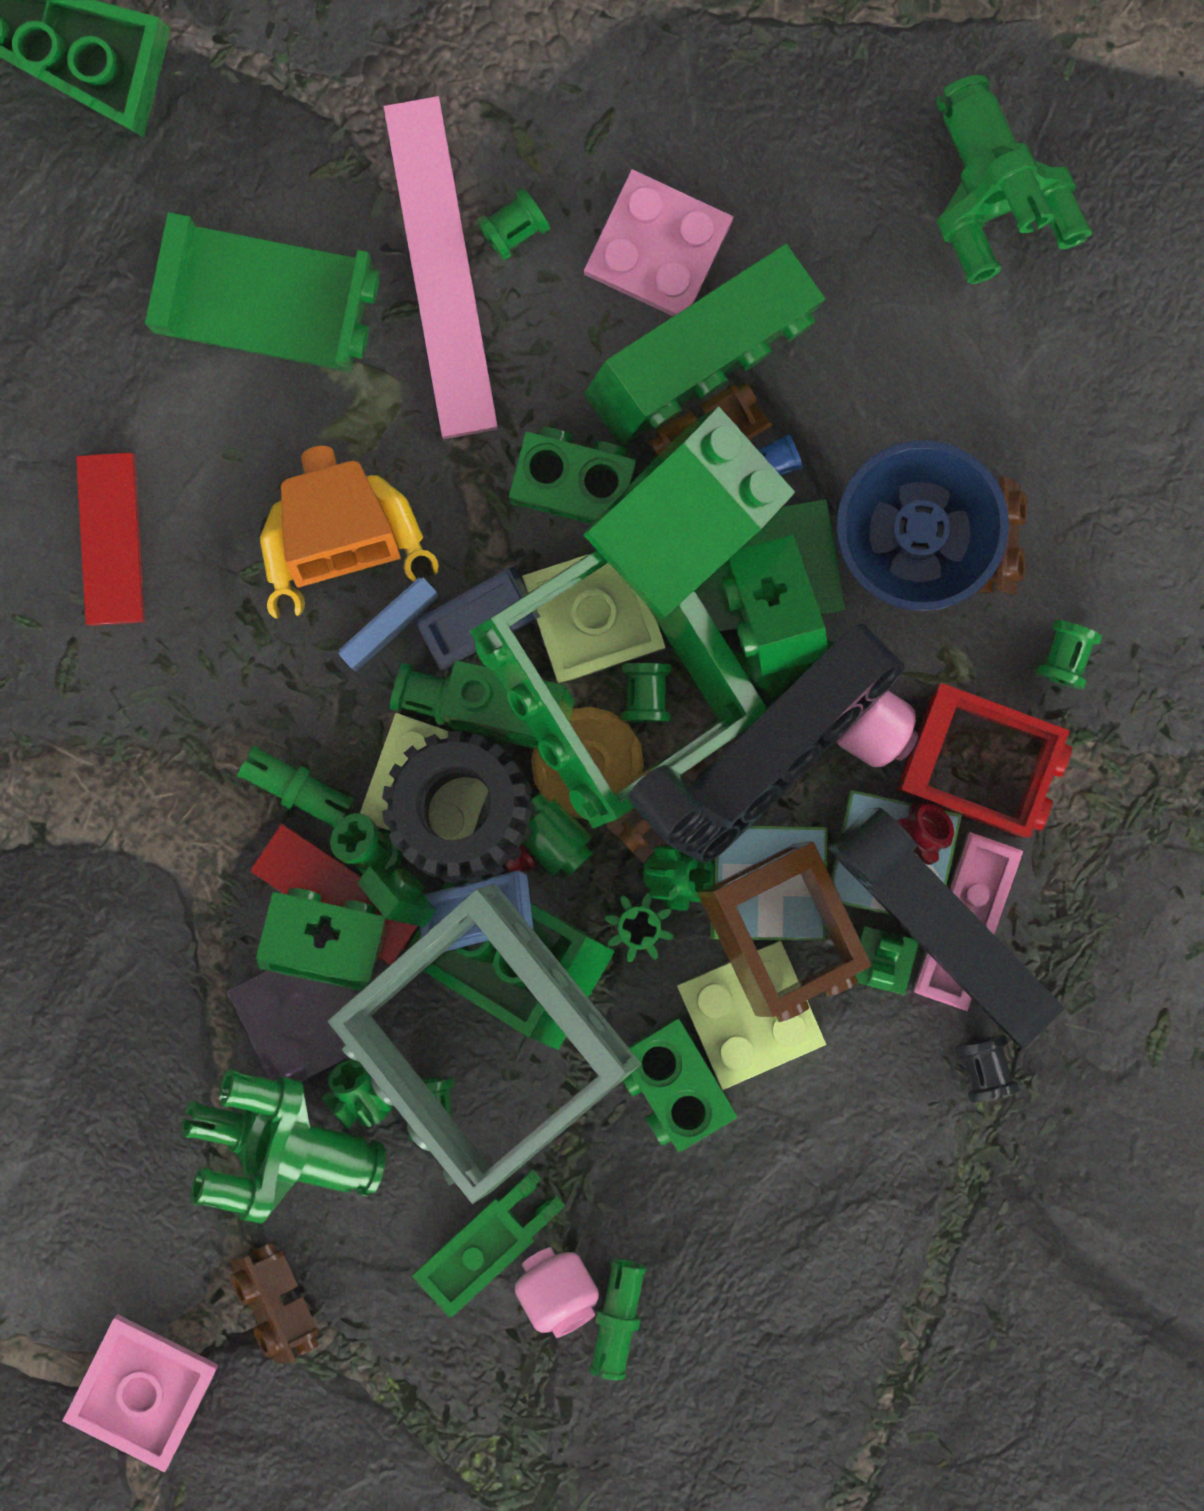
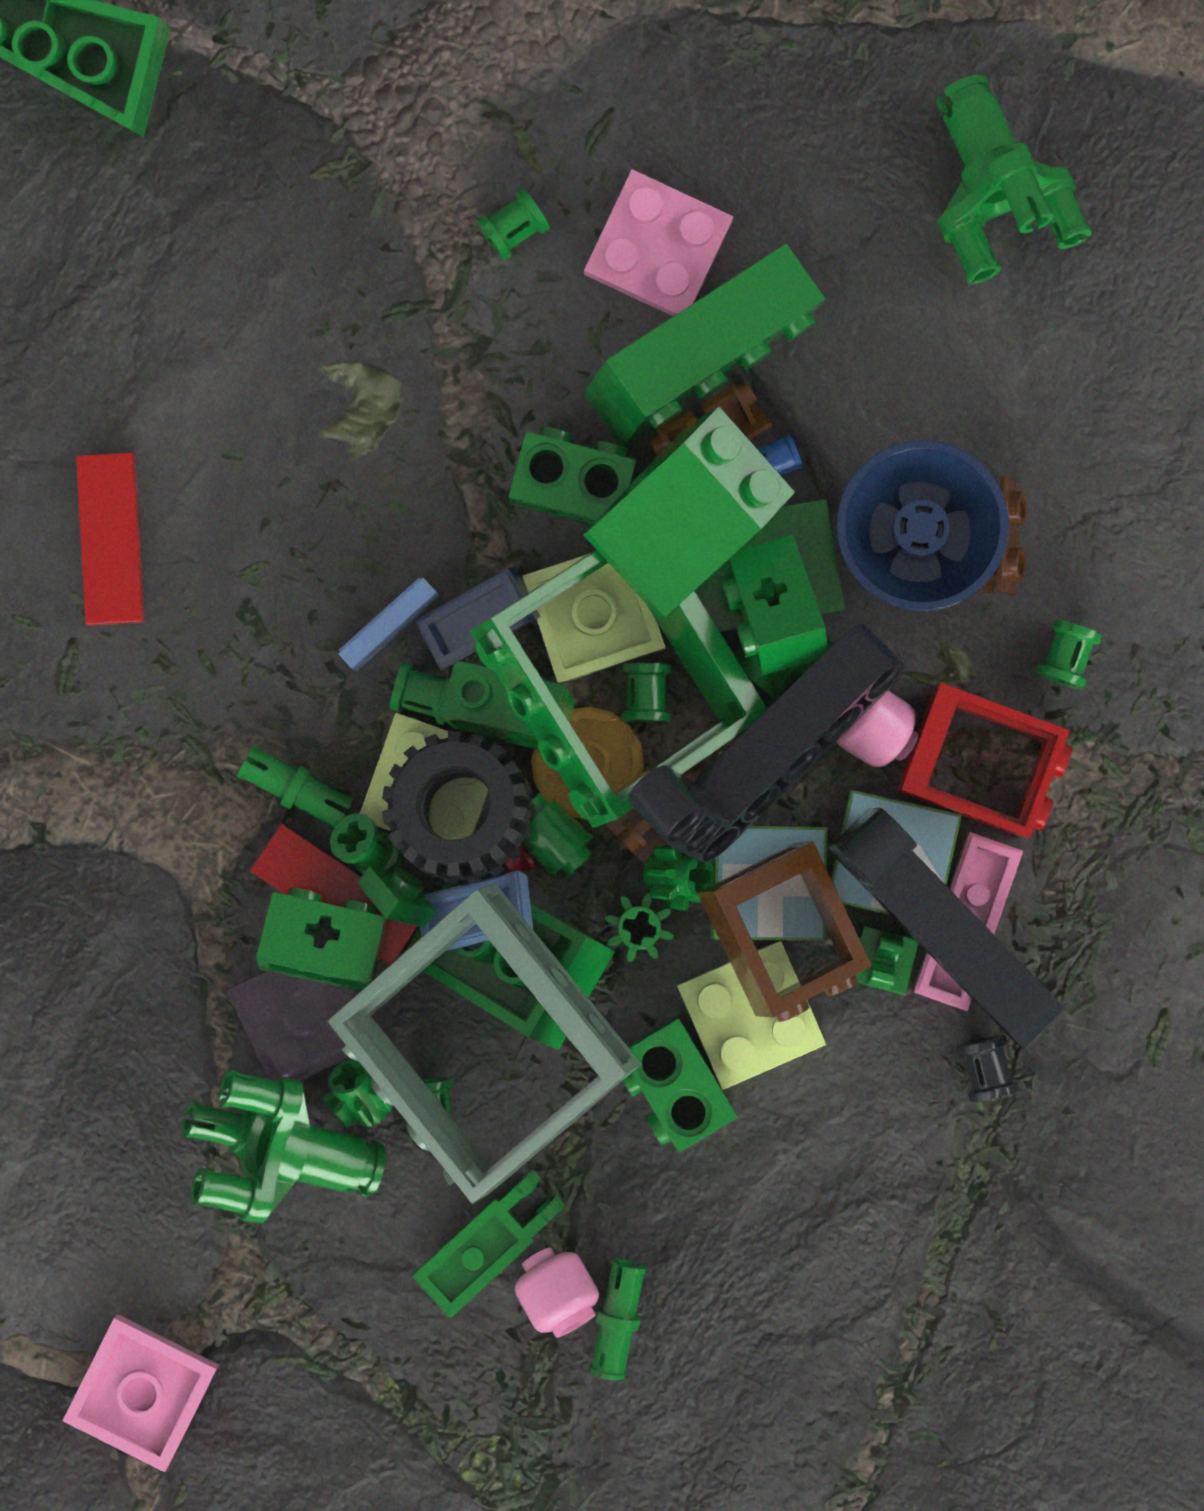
(261, 295): green panel -> none
(279, 1325): reddish brown hinge -> none
(335, 525): orange torso -> none
(440, 267): bright pink tile -> none
(929, 829): dark red plate -> none

